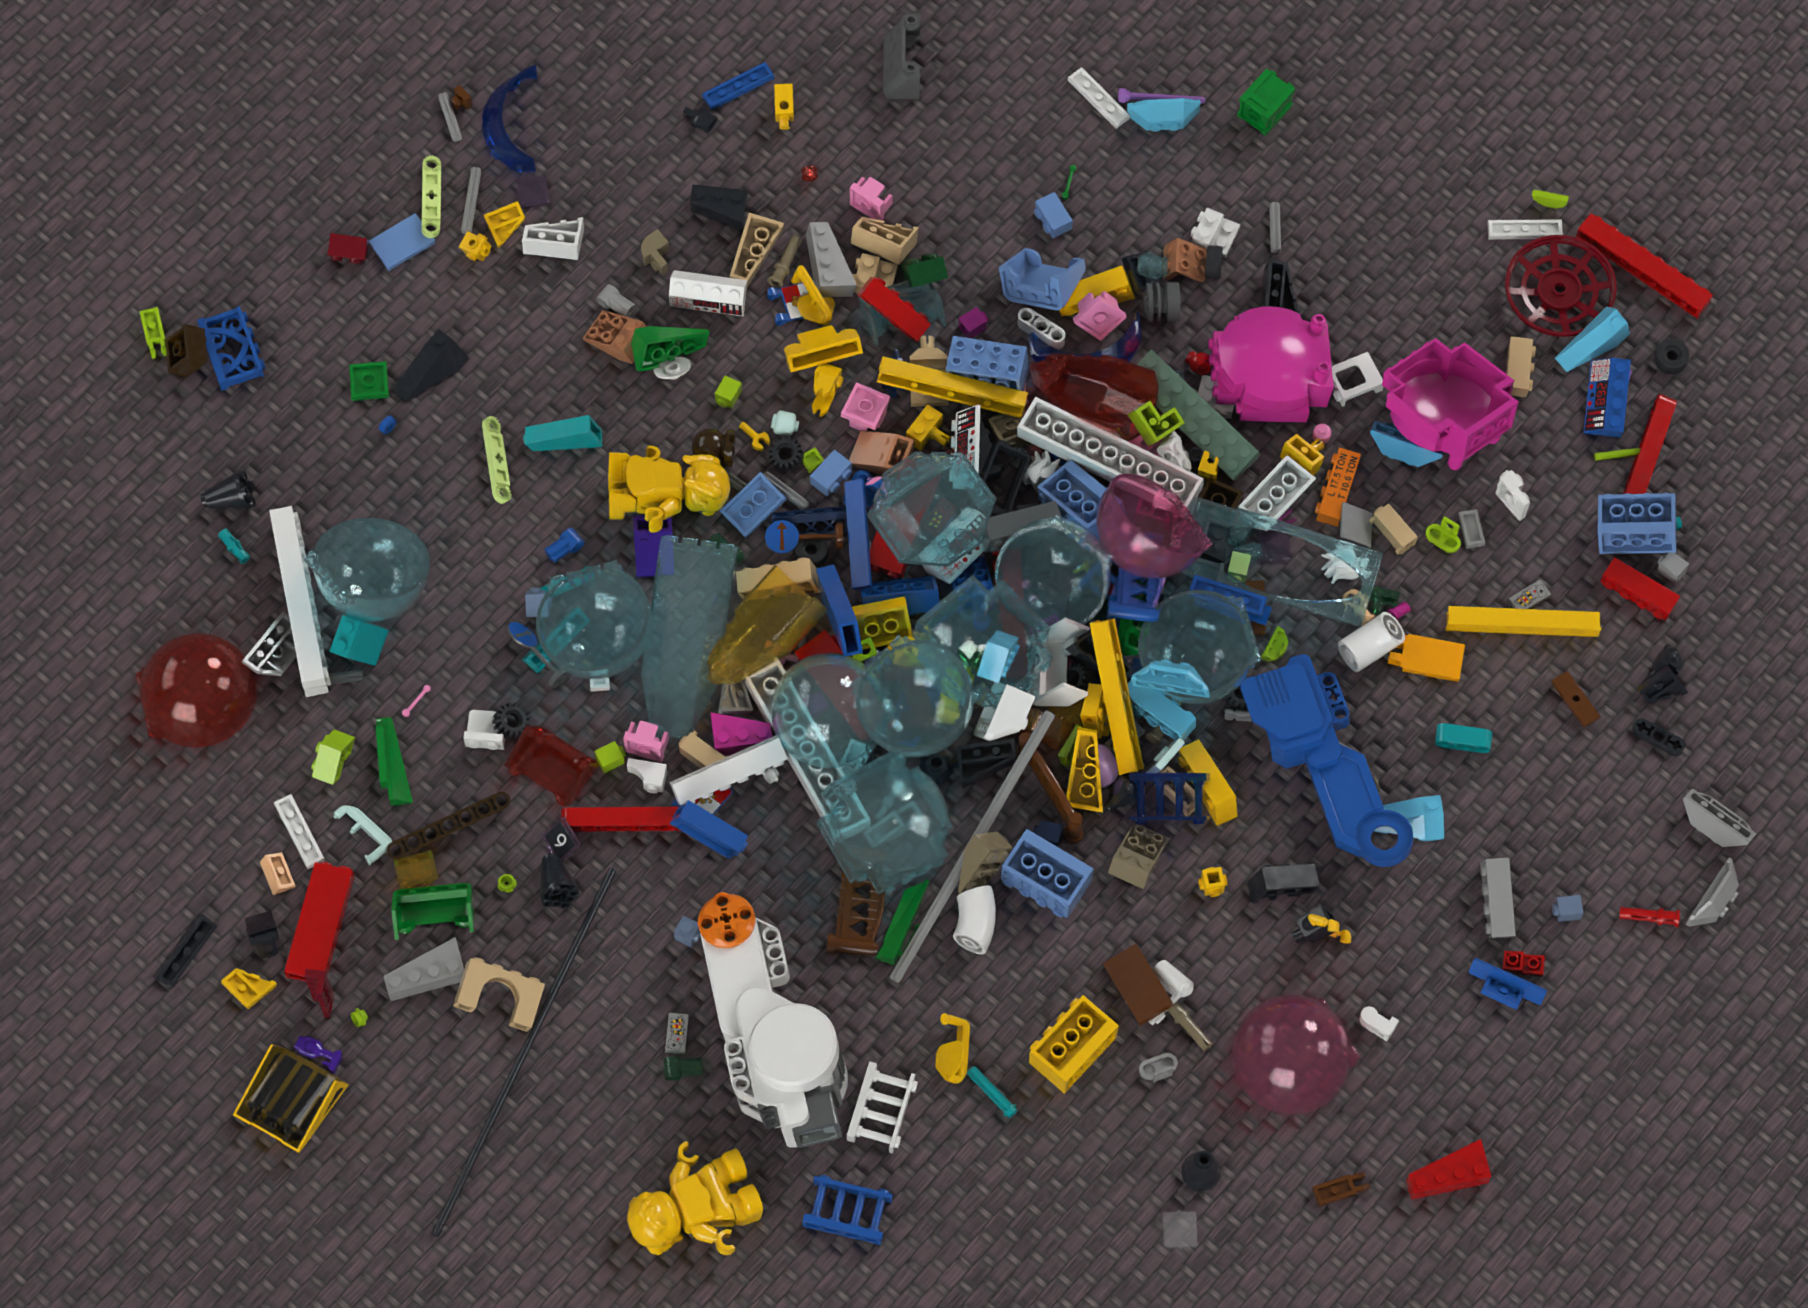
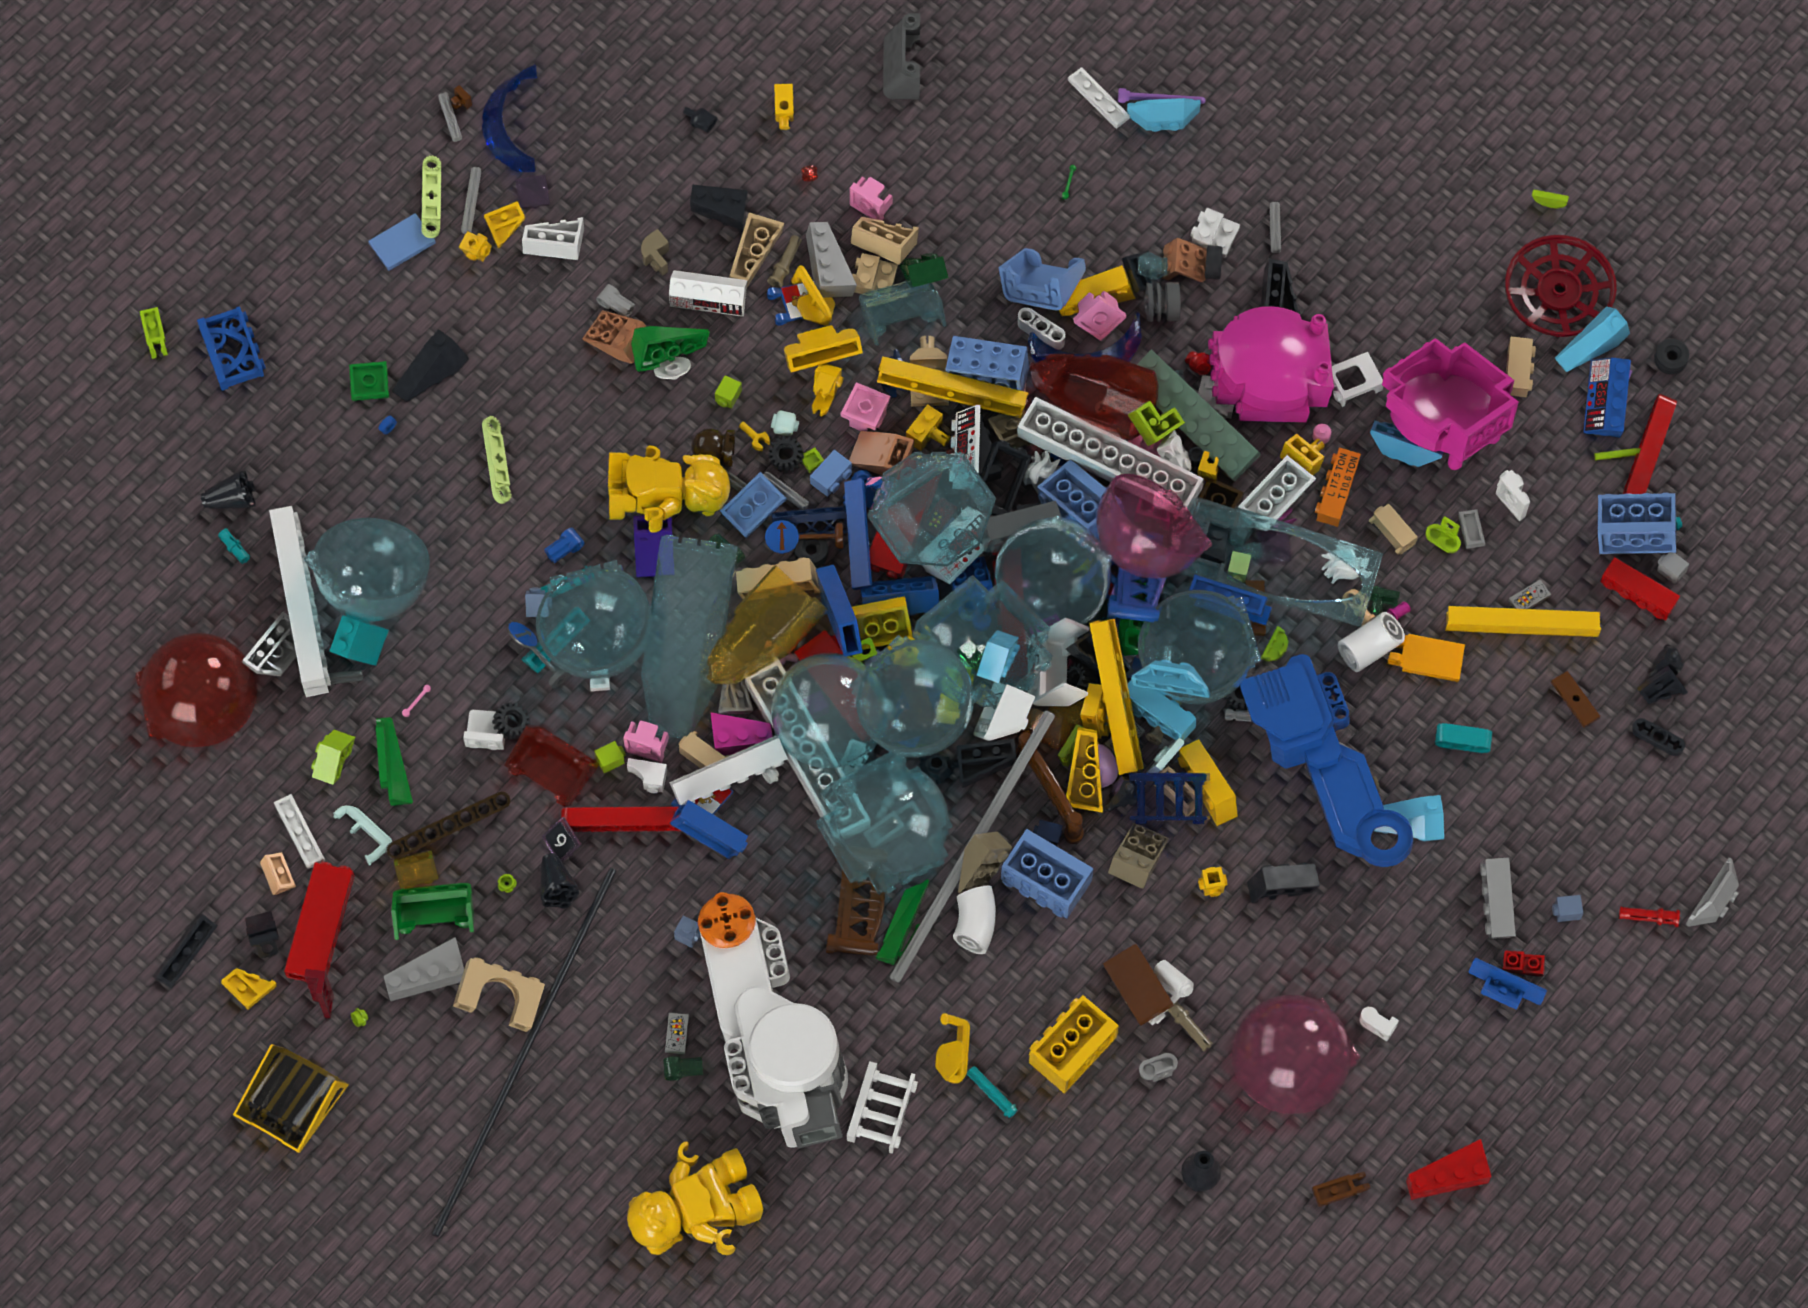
(186, 350): dark brown brick -> none
(313, 1048): dark purple piece -> none
(348, 248): dark red brick -> none
(564, 434): teal slope -> none
(738, 86): blue tile -> none
(852, 1229): blue fence -> none
(894, 309): red brick -> none
(973, 323): magenta brick -> none
(1053, 215): medium blue brick -> none
(1180, 1229): clear piece -> none
(1266, 101): green container -> none
(1319, 925): black torso -> none
(1356, 525): light grey piece -> none
(1523, 229): white tile -> none
(1645, 265): red brick -> none
(1716, 820): light grey wedge -> none

